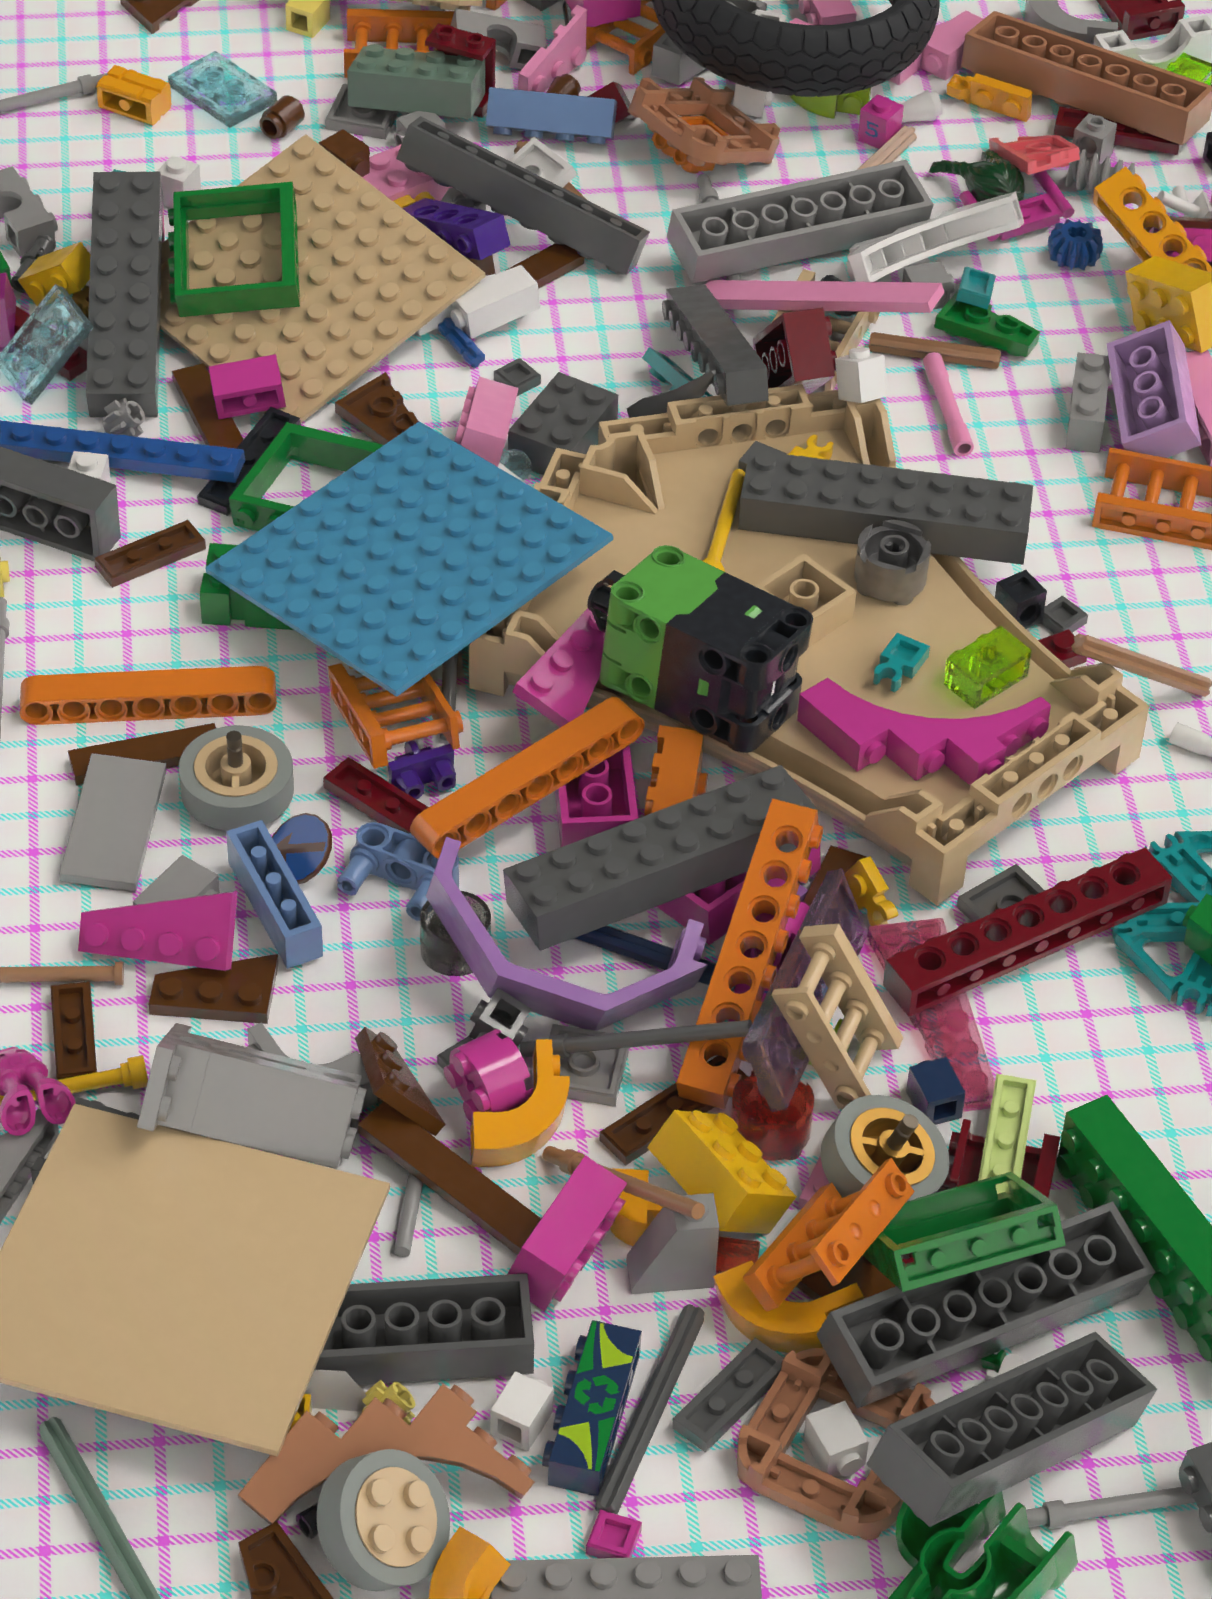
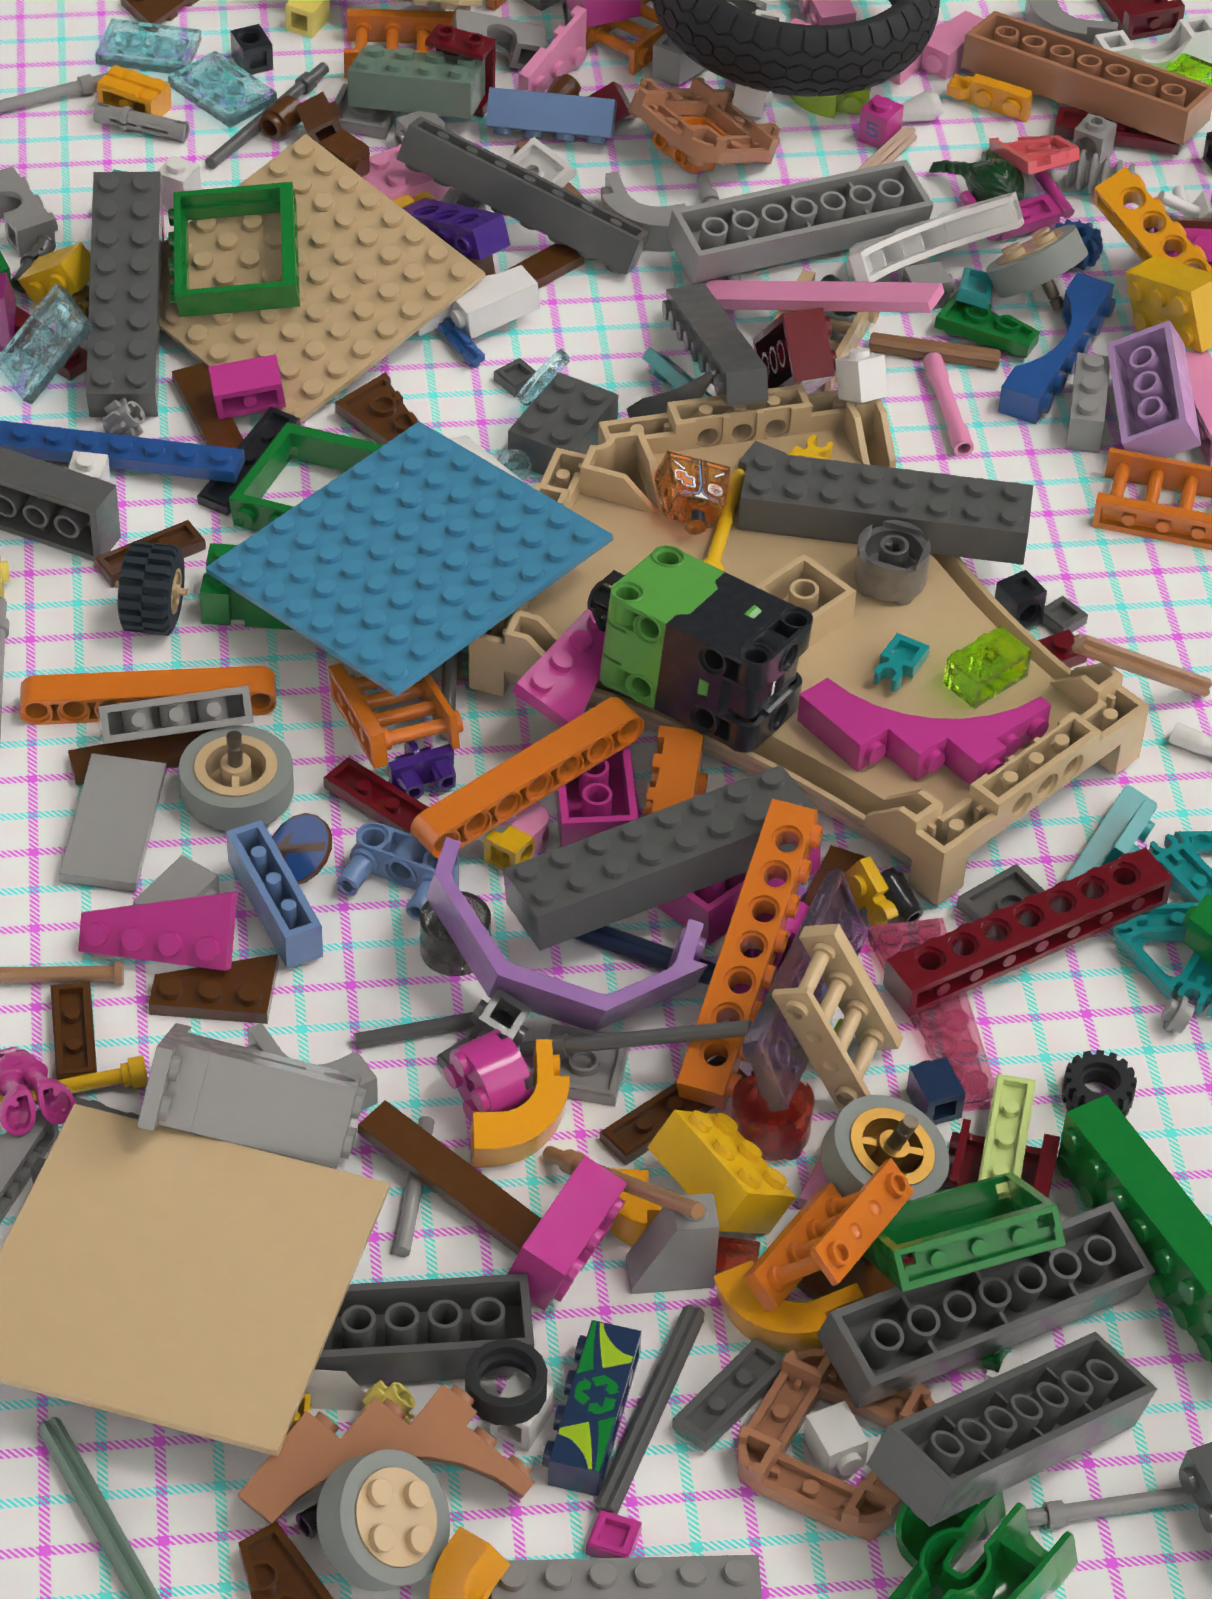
(128, 119): none -> light grey pin
(147, 46): none -> clear light blue plate
(151, 588): none -> black wheel
(175, 714): none -> light grey brick
(252, 49): none -> black brick
(303, 85): none -> dark grey bar
(320, 117): none -> reddish brown brick
(394, 1081): reddish brown wing -> none
(413, 1030): none -> dark grey bar
(486, 419): bright pink brick -> none
(506, 1354): none -> black tyre
(520, 840): none -> yellow leg
(542, 377): none -> clear light blue tile
(652, 218): none -> light grey arch
(691, 490): none -> clear orange torso
(901, 896): none -> black cone
(1032, 386): none -> blue arch
(1037, 263): none -> light grey wheel
(1103, 1070): none -> black tyre
(1118, 831): none -> teal bracket
(1177, 1014): none -> light grey plate

